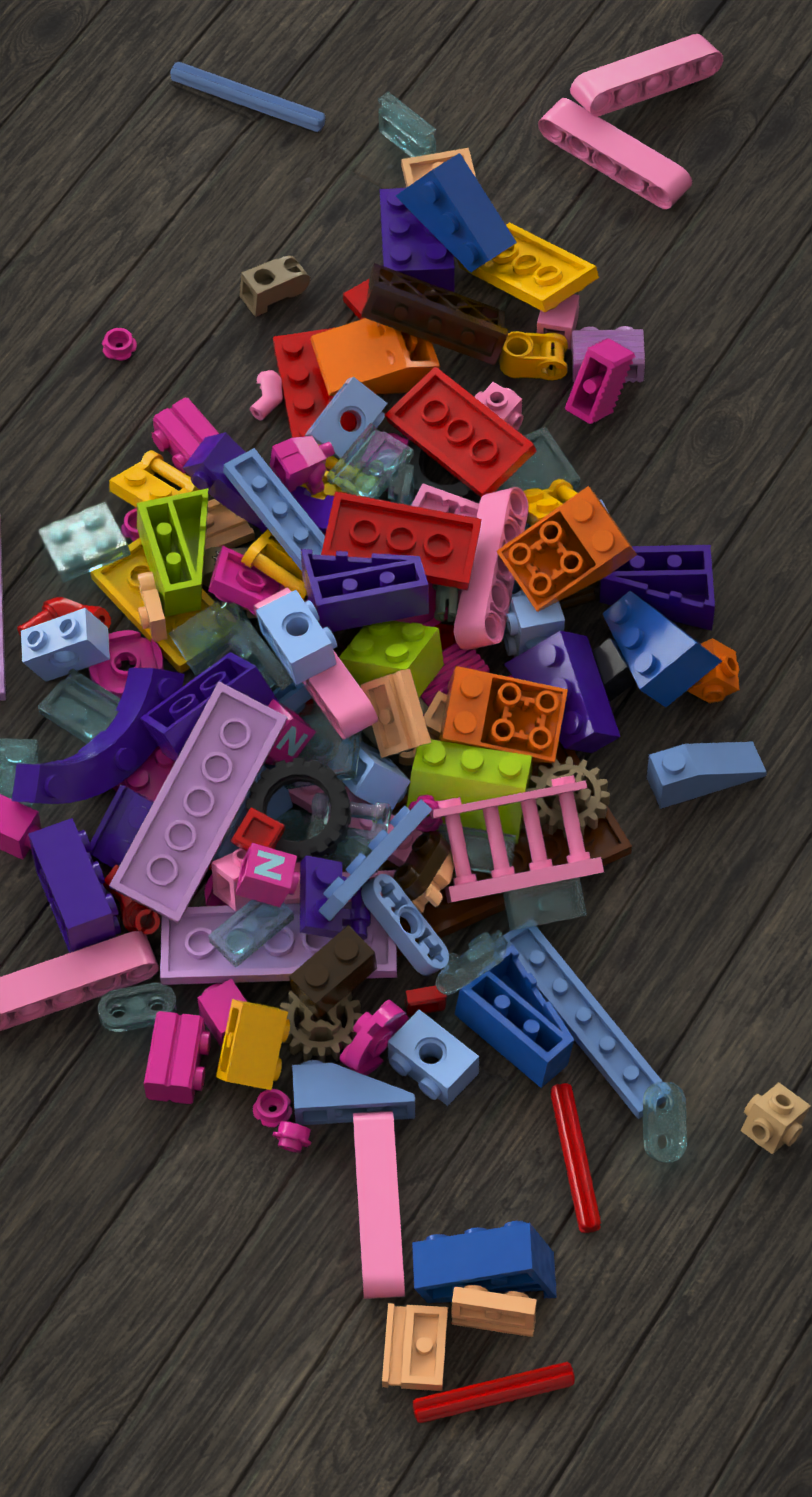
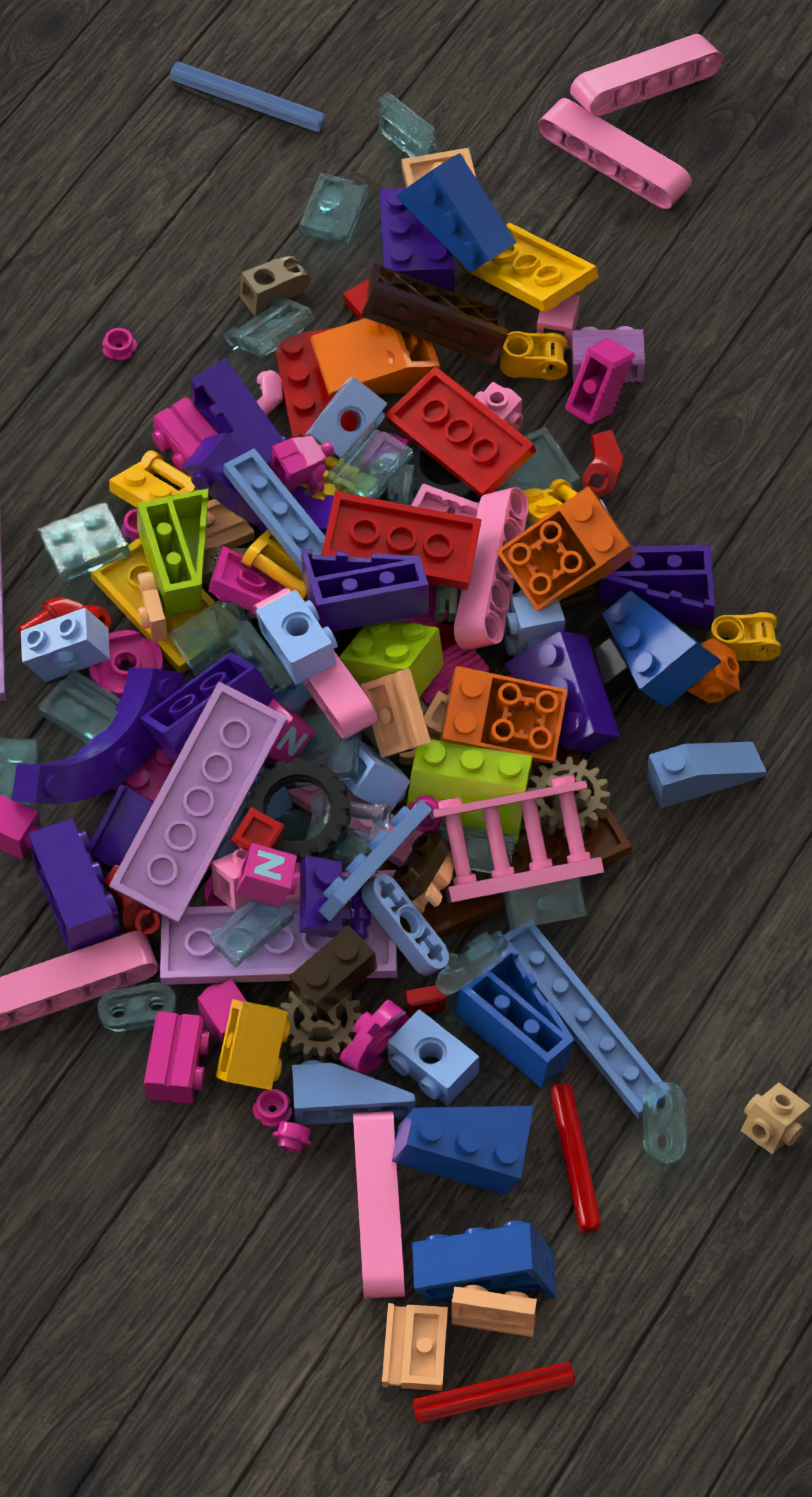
(233, 410): none -> dark purple wedge
(270, 327): none -> clear light blue plate
(333, 208): none -> clear light blue plate
(467, 1144): none -> blue wedge
(606, 464): none -> red arm
(748, 635): none -> yellow piece

